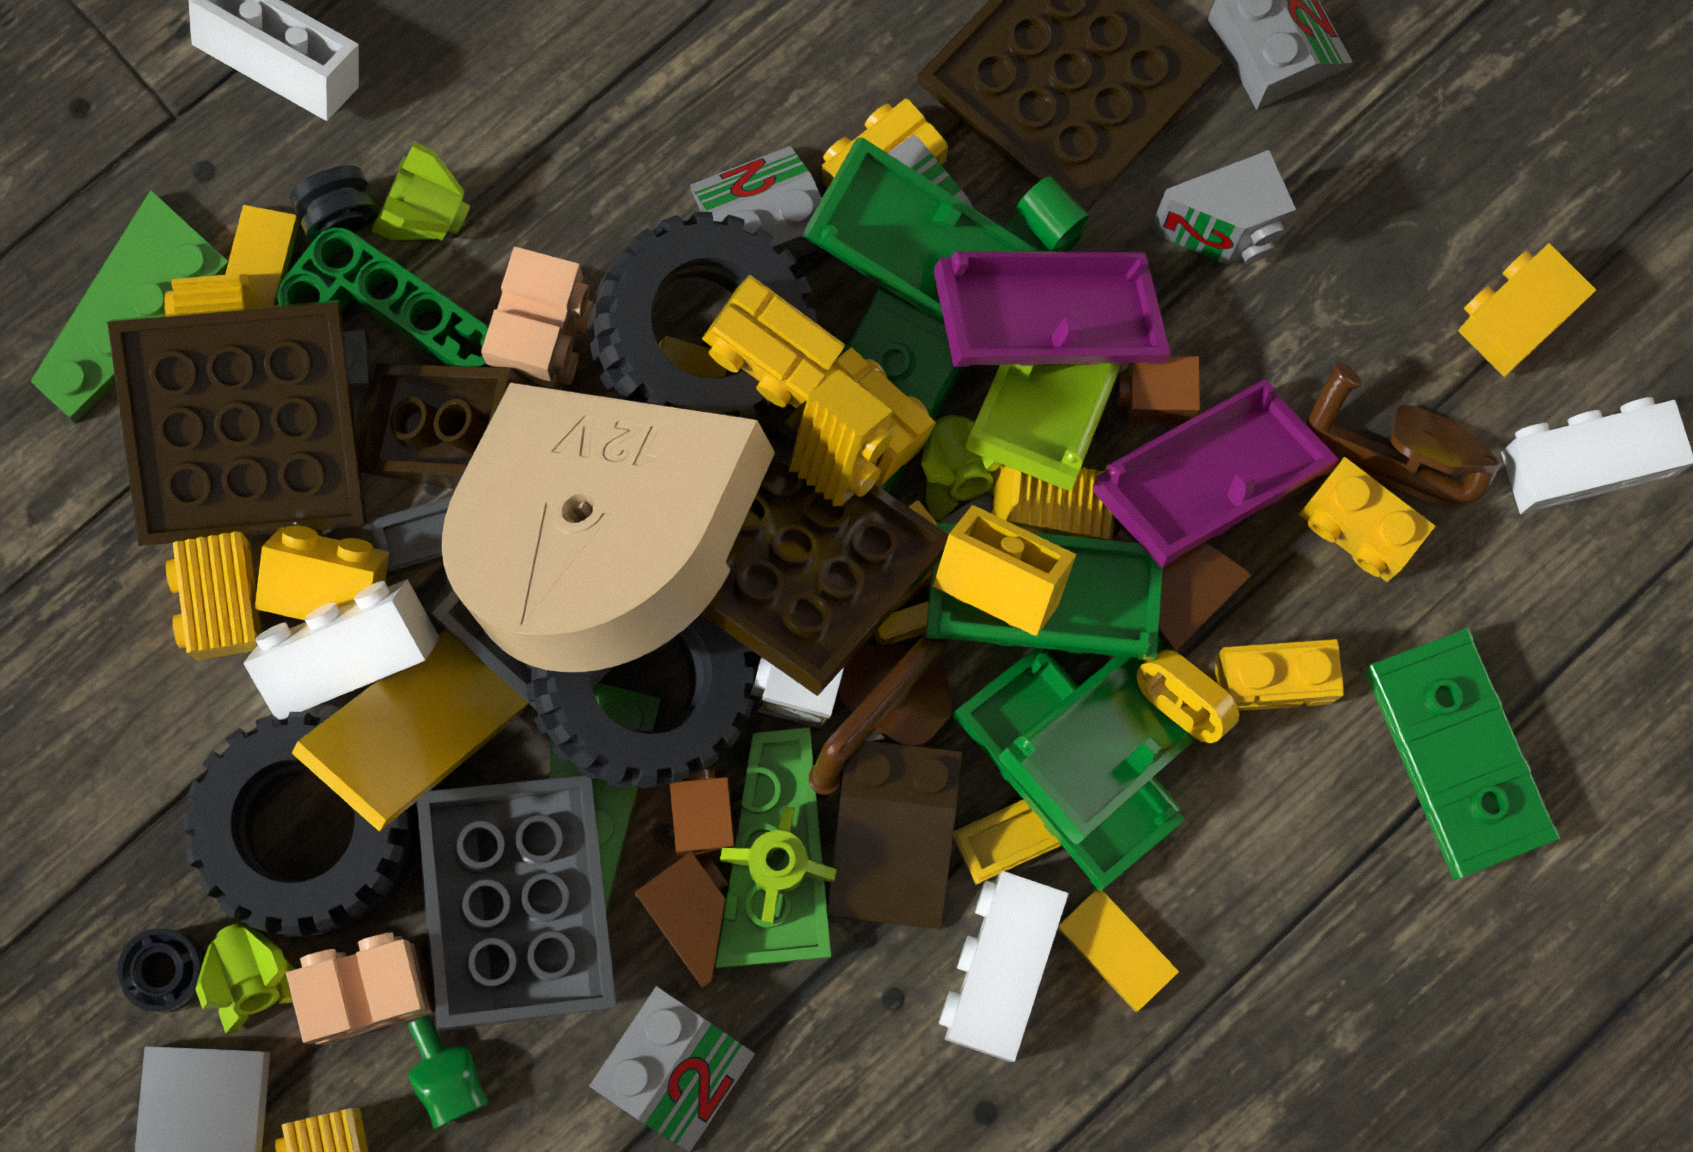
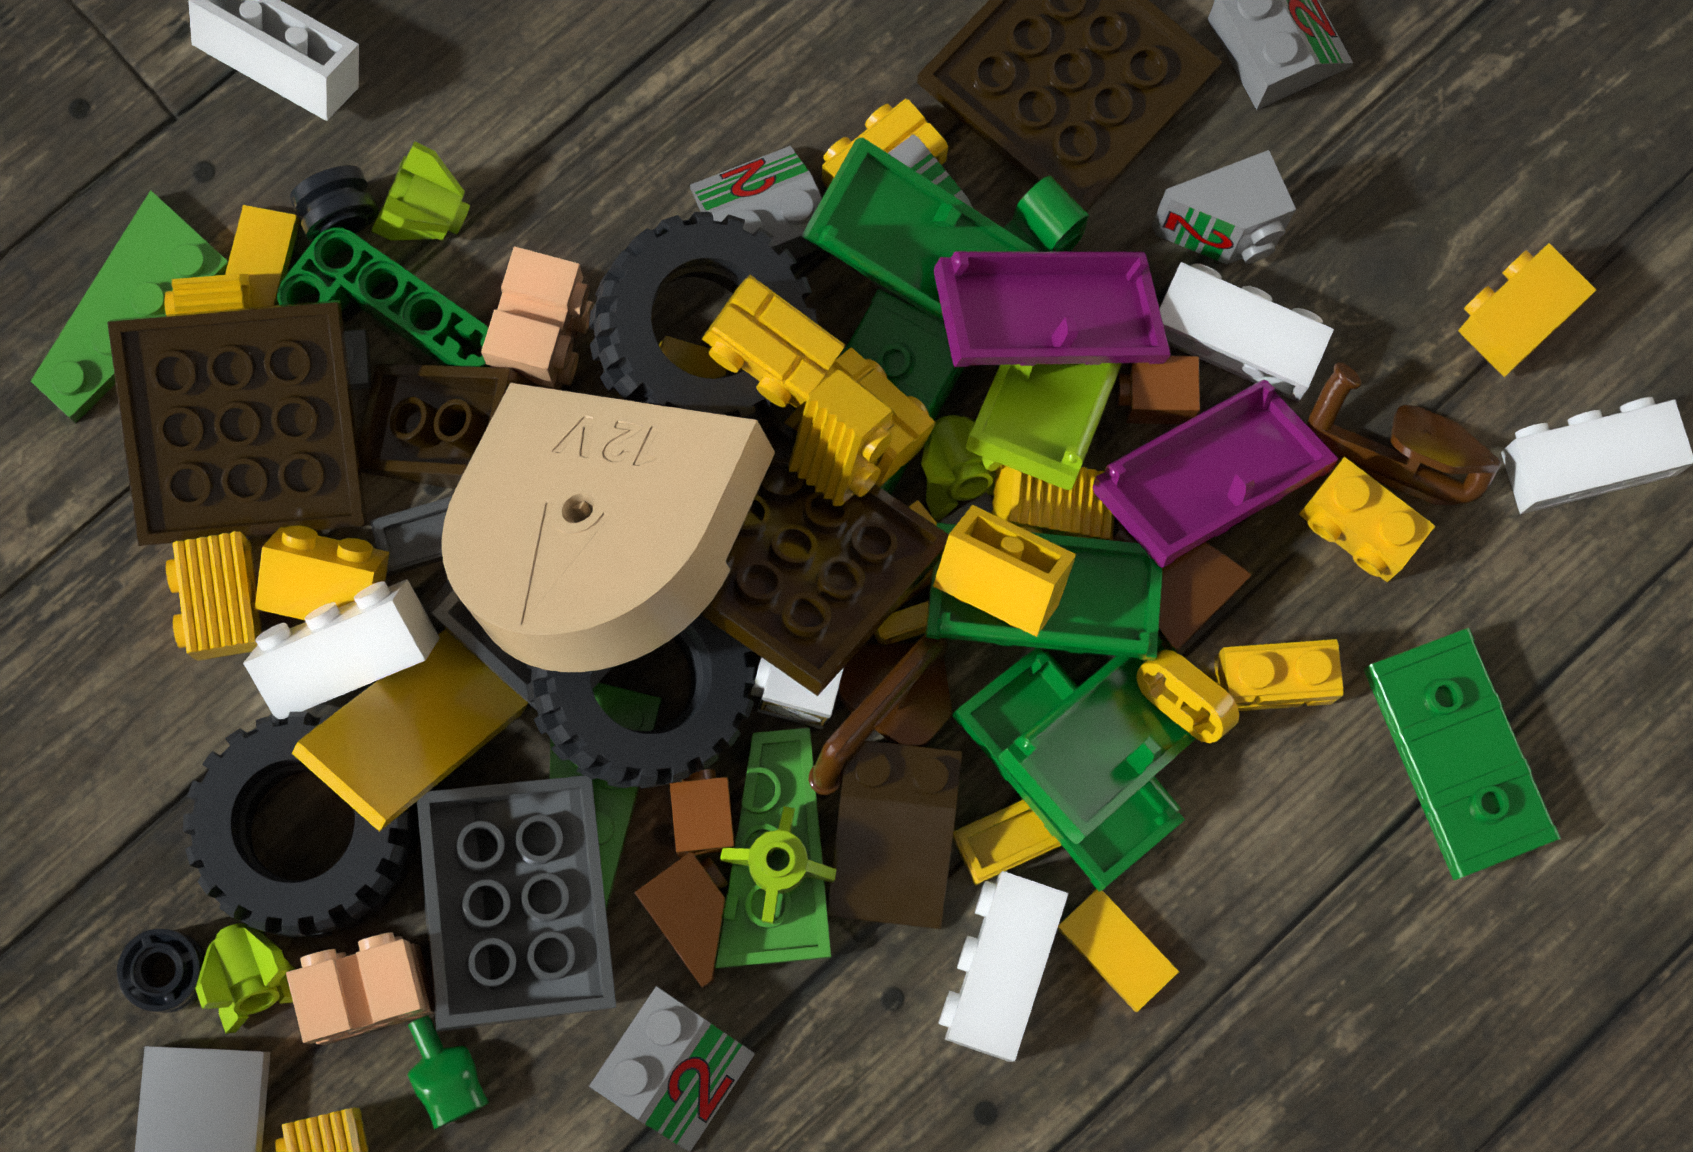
(1243, 330): none -> white brick

